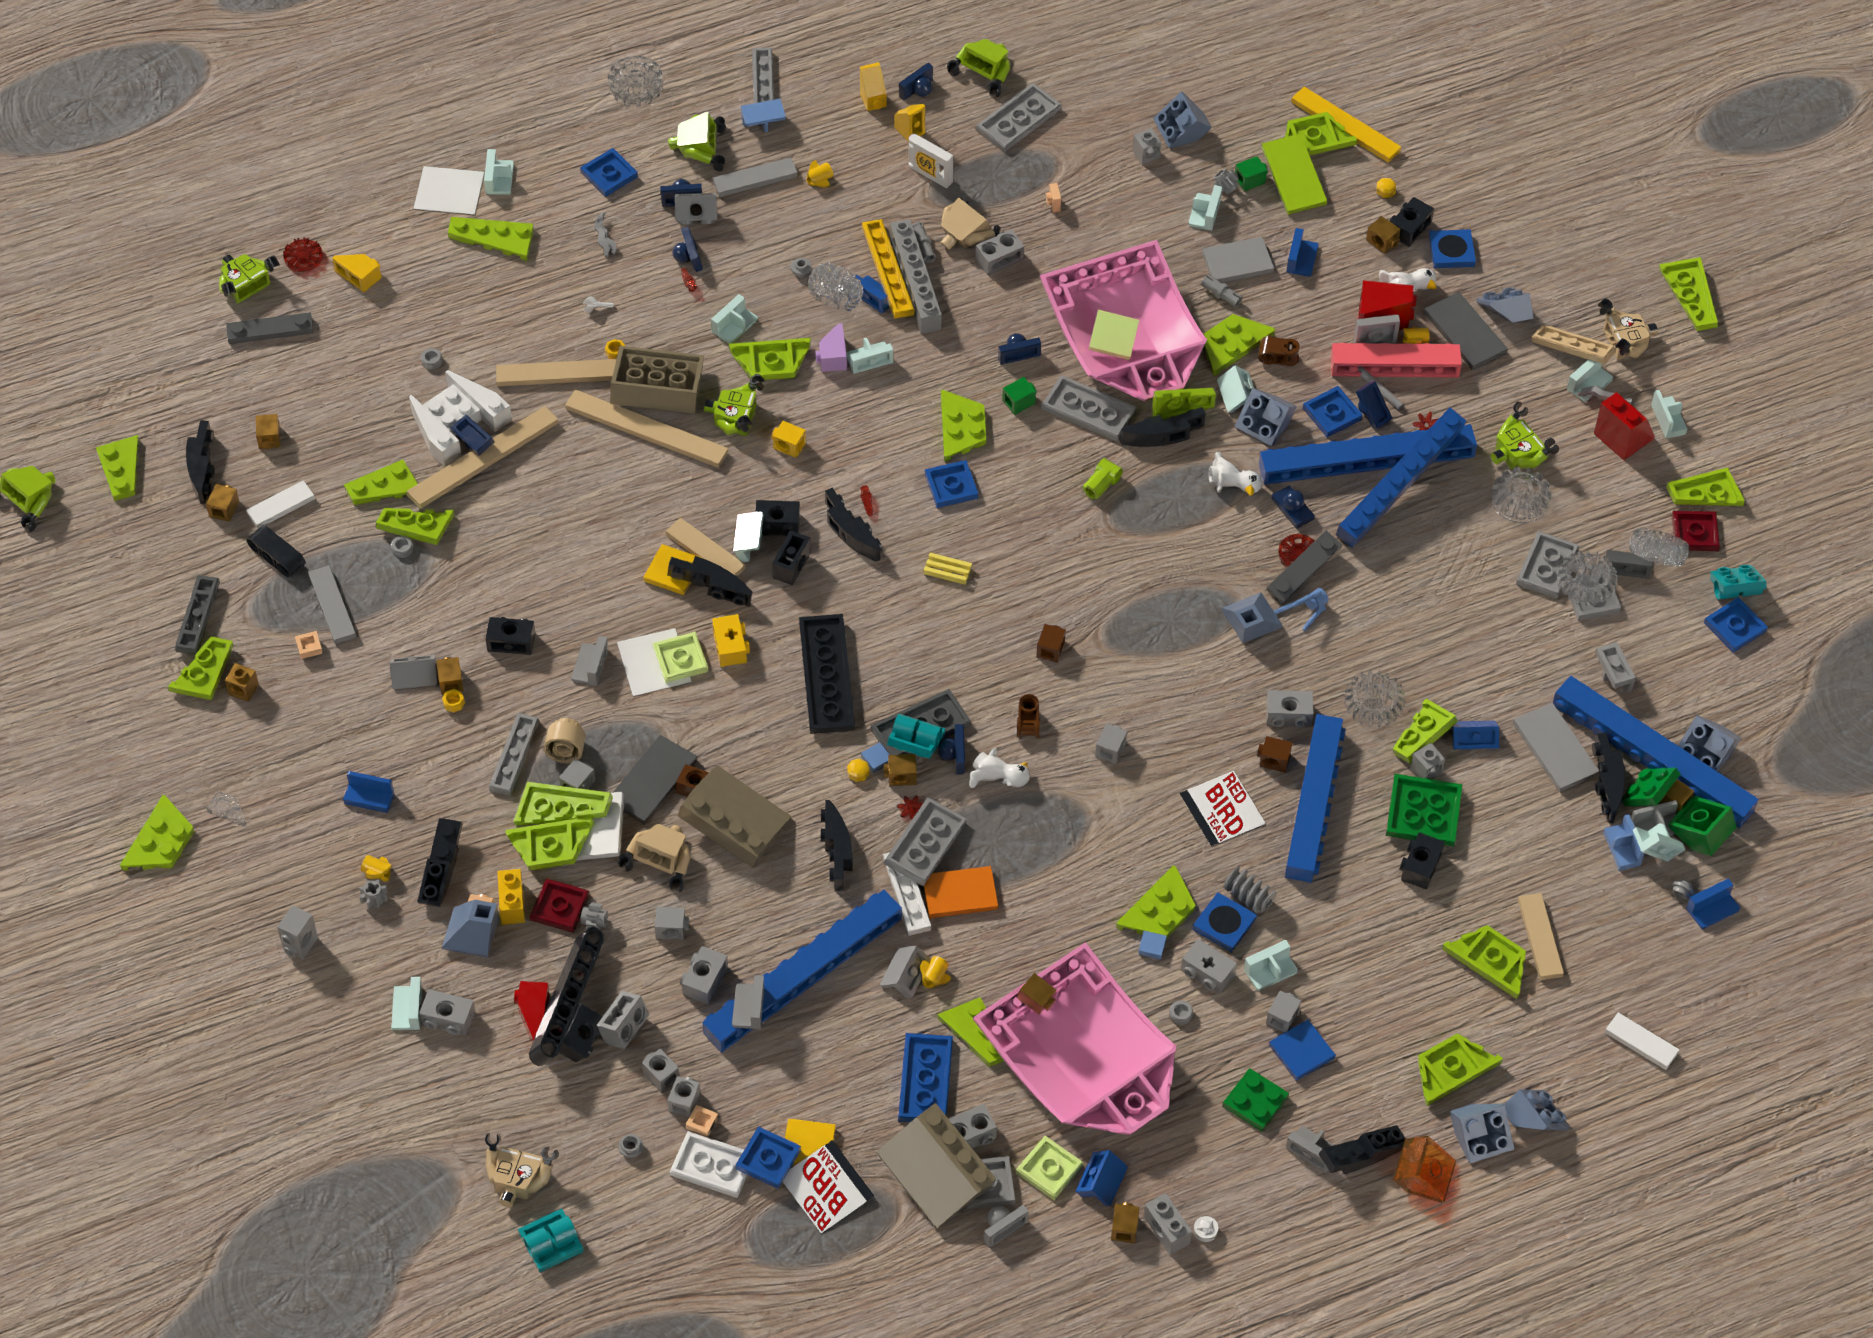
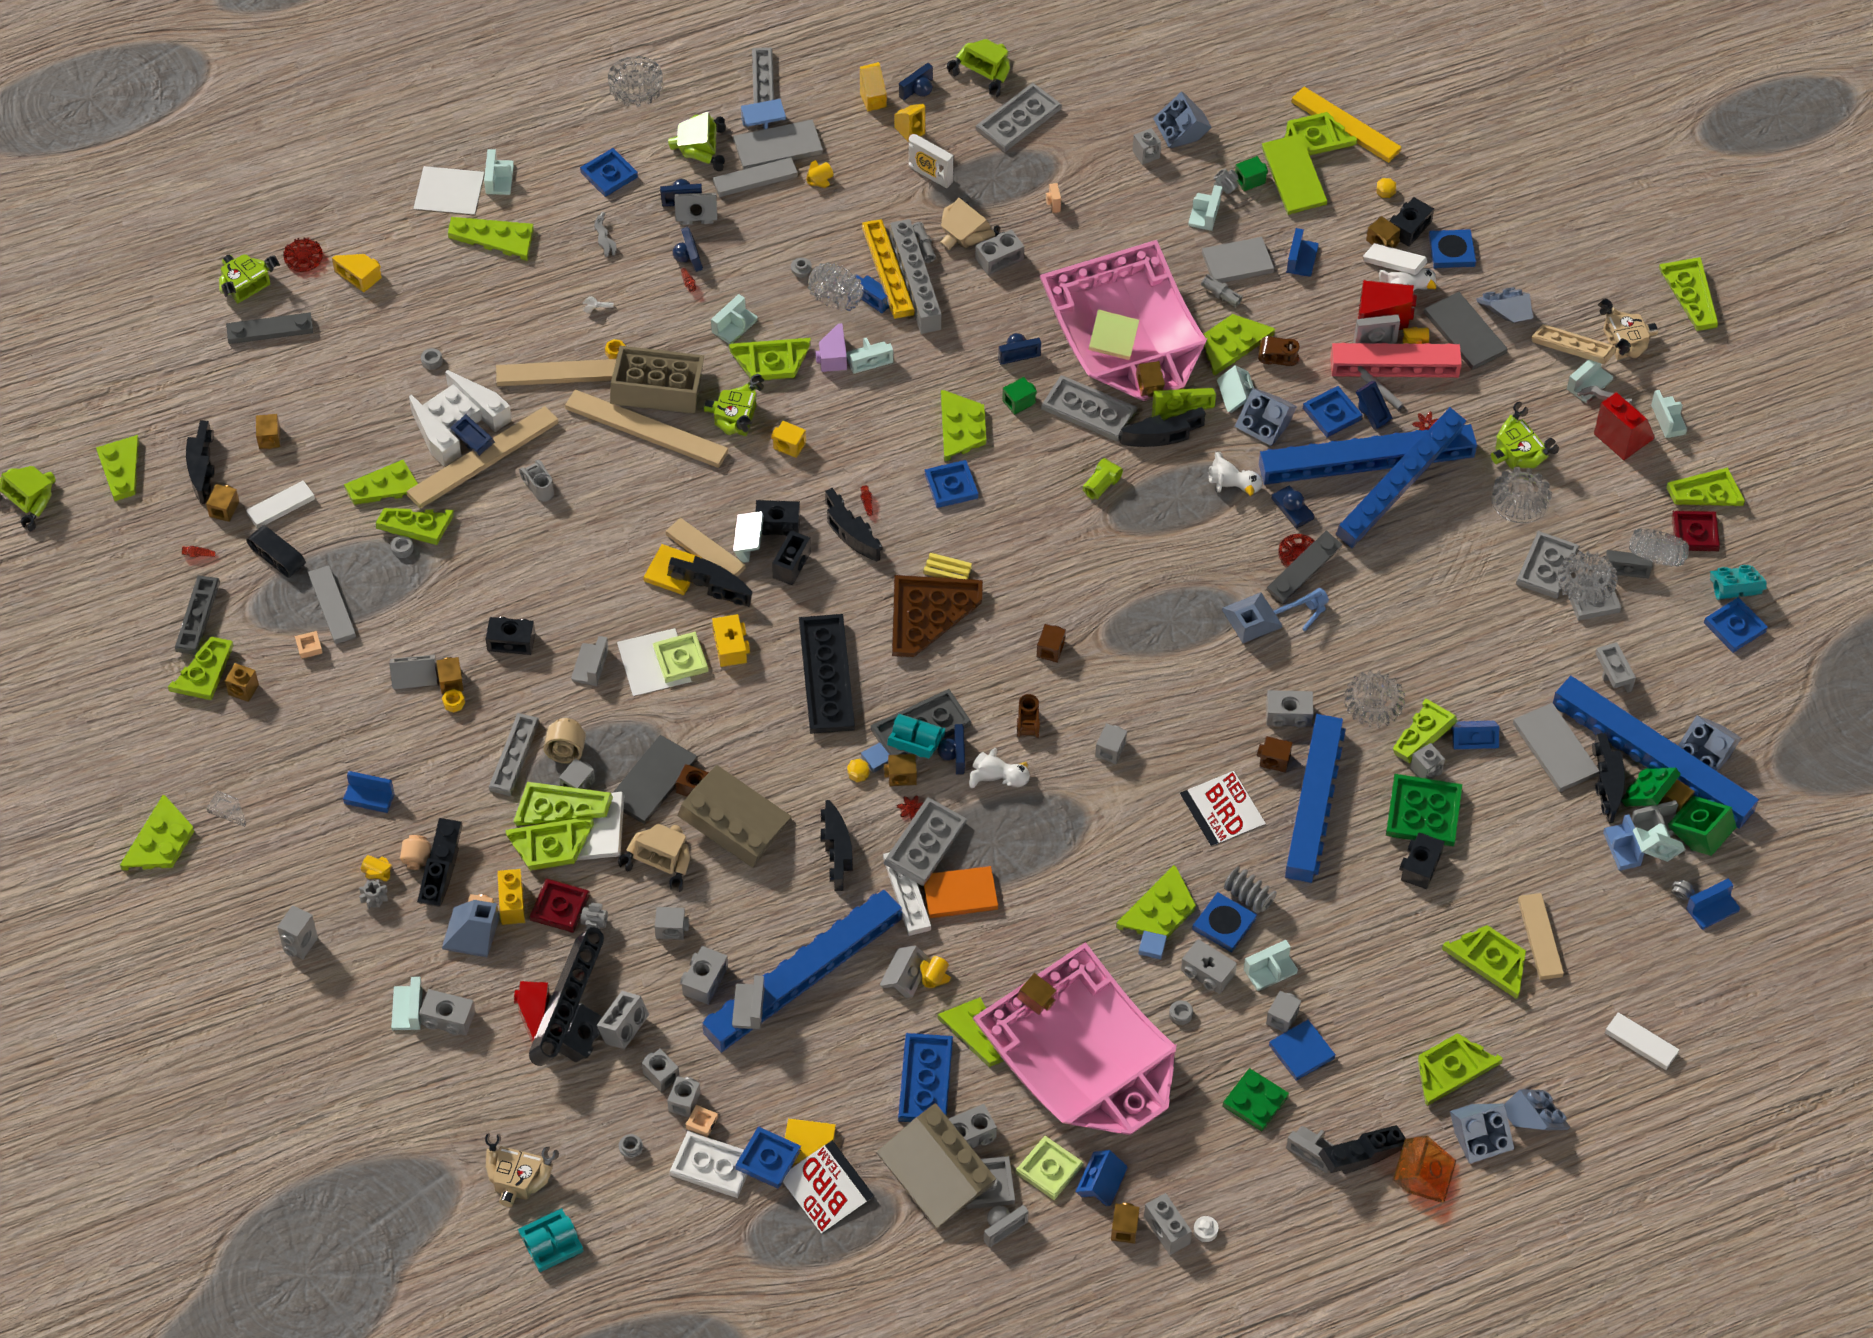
(195, 551): none -> clear red piece
(415, 851): none -> light nougat head
(538, 481): none -> light grey piece
(778, 143): none -> light grey tile
(929, 608): none -> reddish brown plate
(1149, 378): none -> pearl gold brick
(1395, 259): none -> white tile

